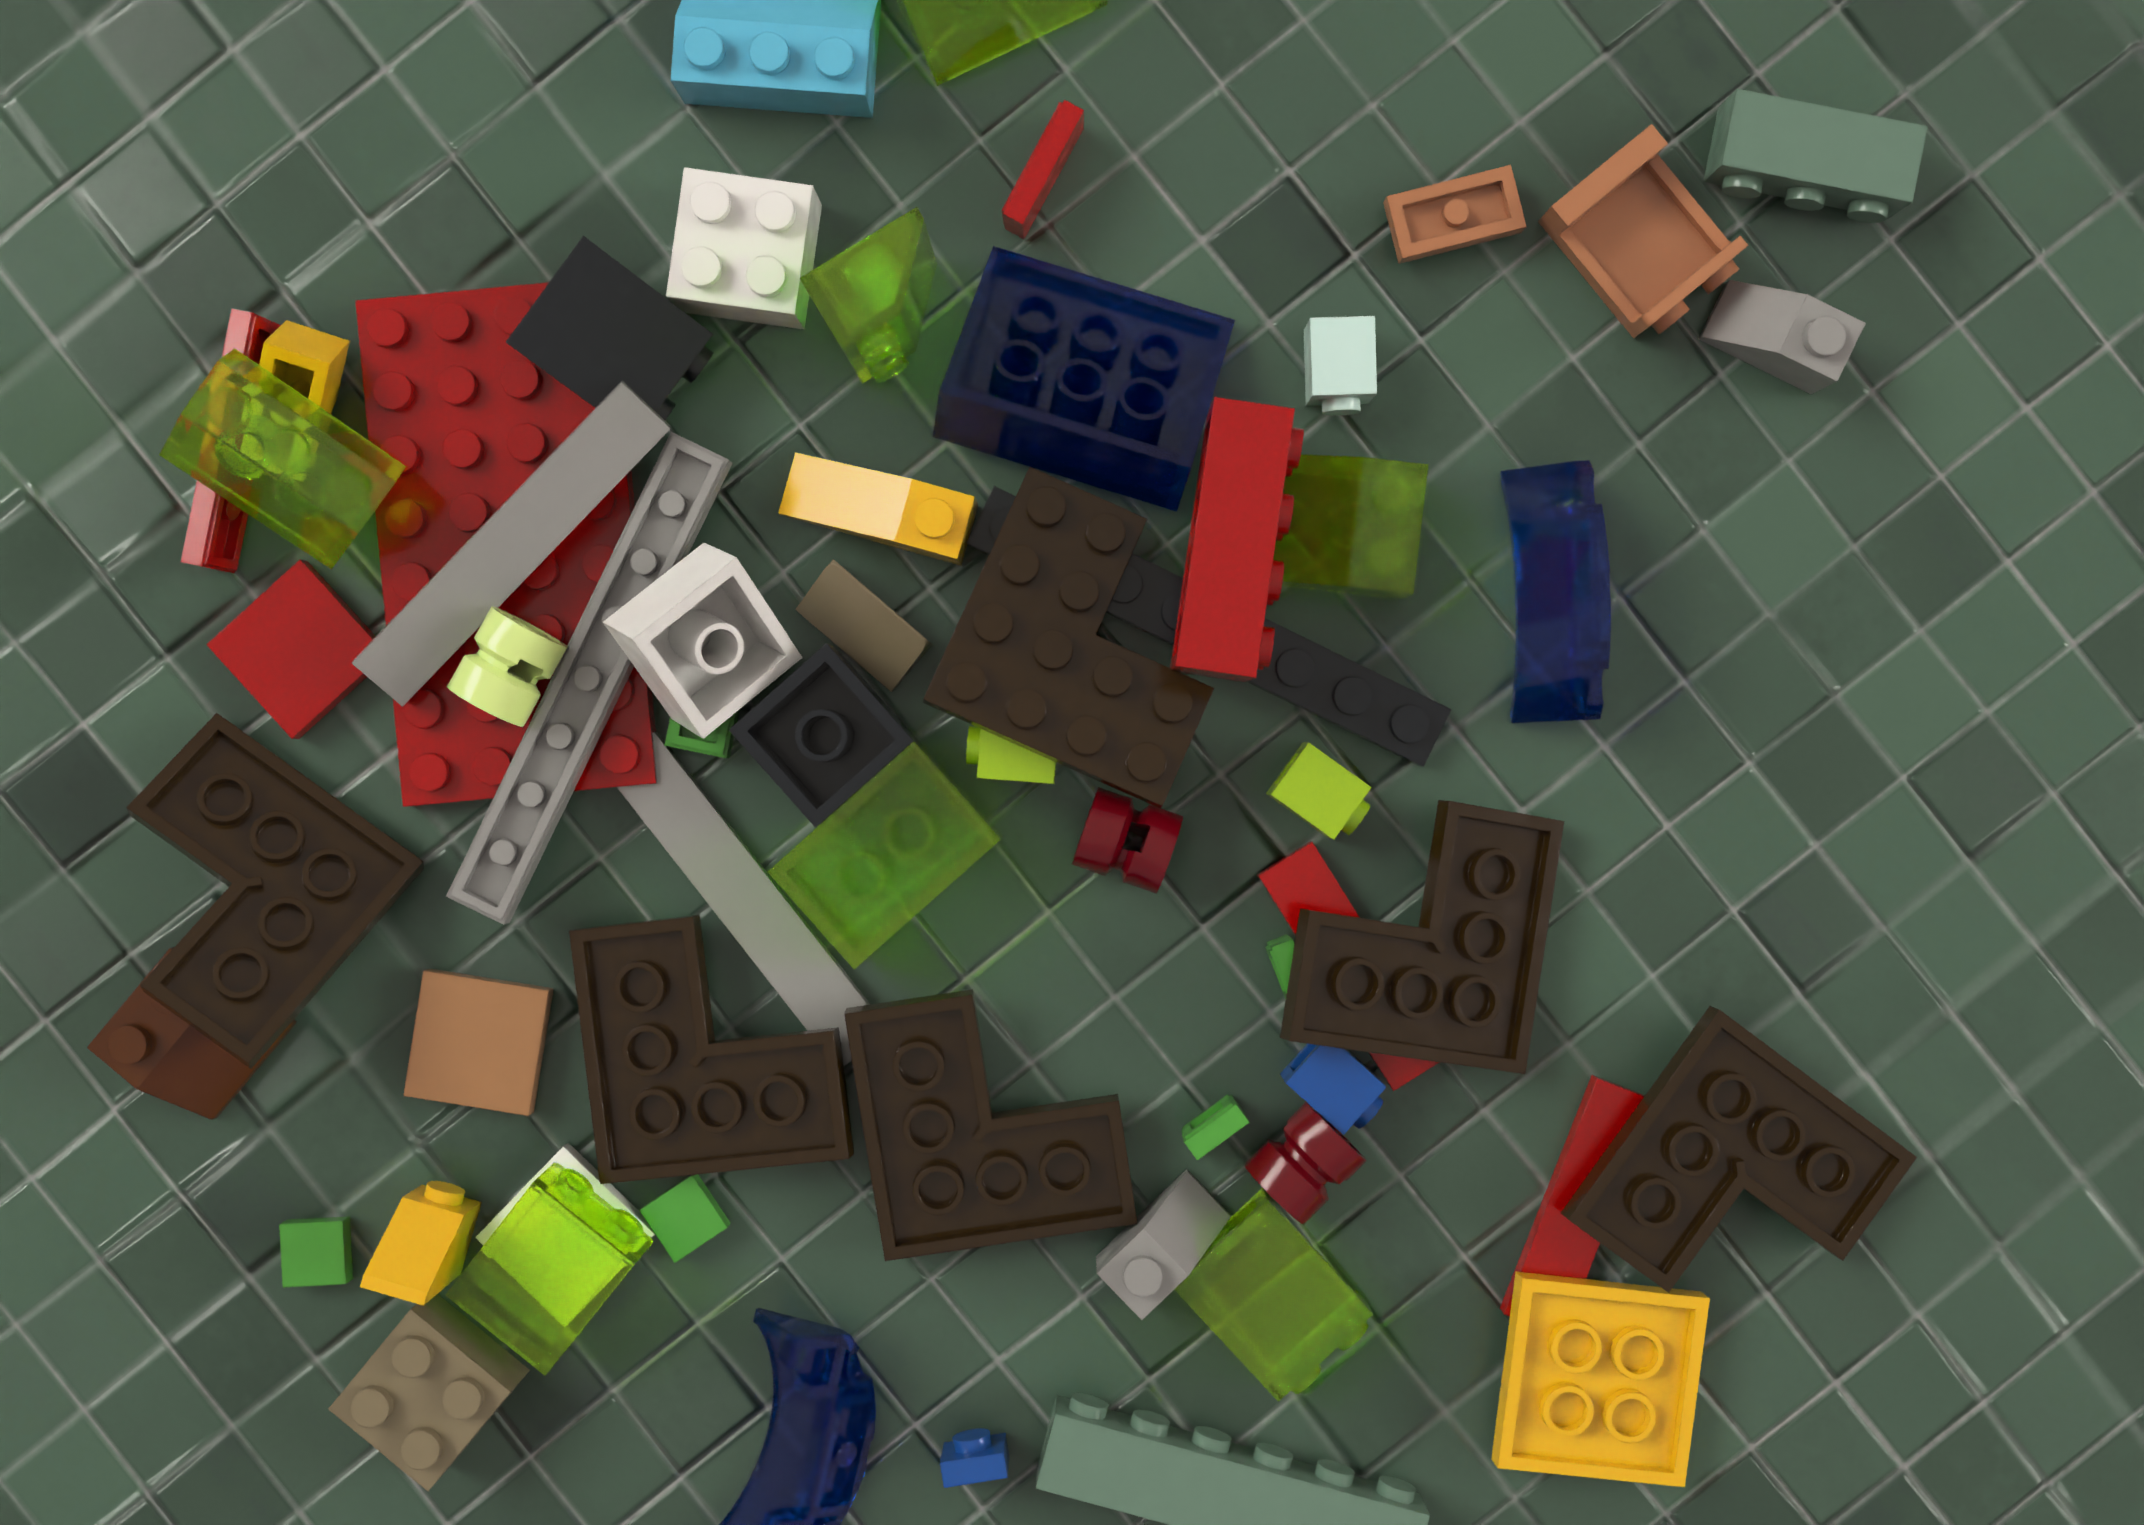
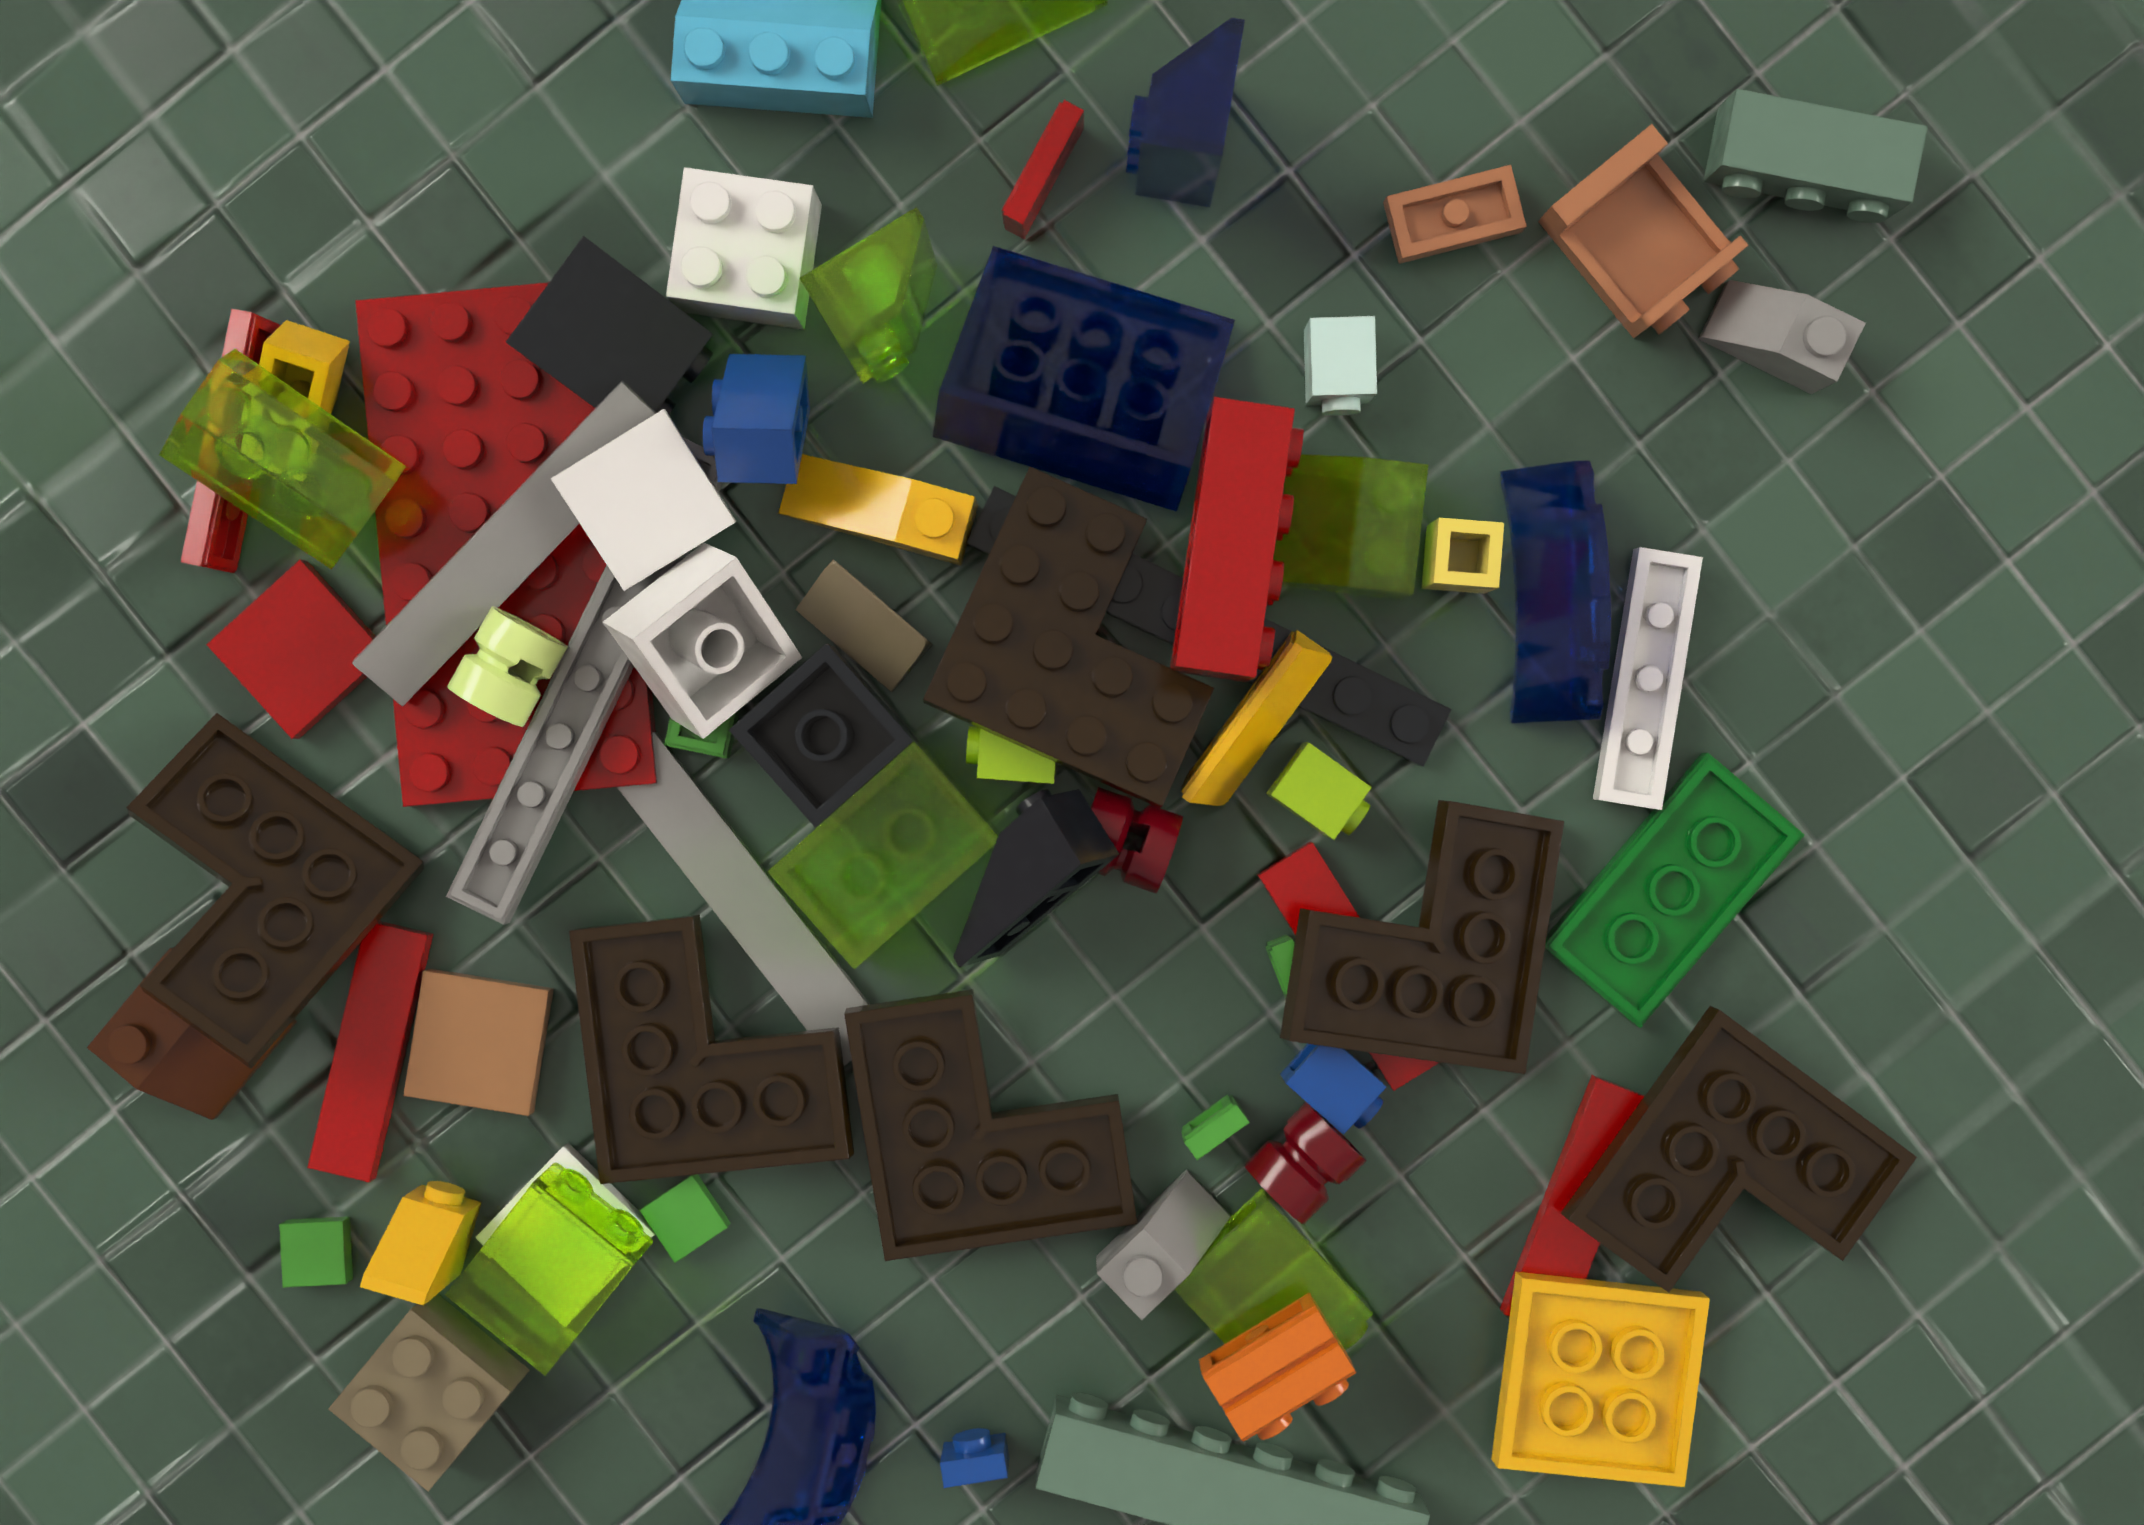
(370, 1051): none -> red tile
(643, 499): none -> white tile
(758, 419): none -> blue brick
(1032, 870): none -> black slope
(1184, 120): none -> clear blue slope
(1256, 721): none -> yellow slope
(1277, 1369): none -> orange brick
(1462, 555): none -> light yellow brick
(1647, 678): none -> white plate
(1672, 889): none -> green tile

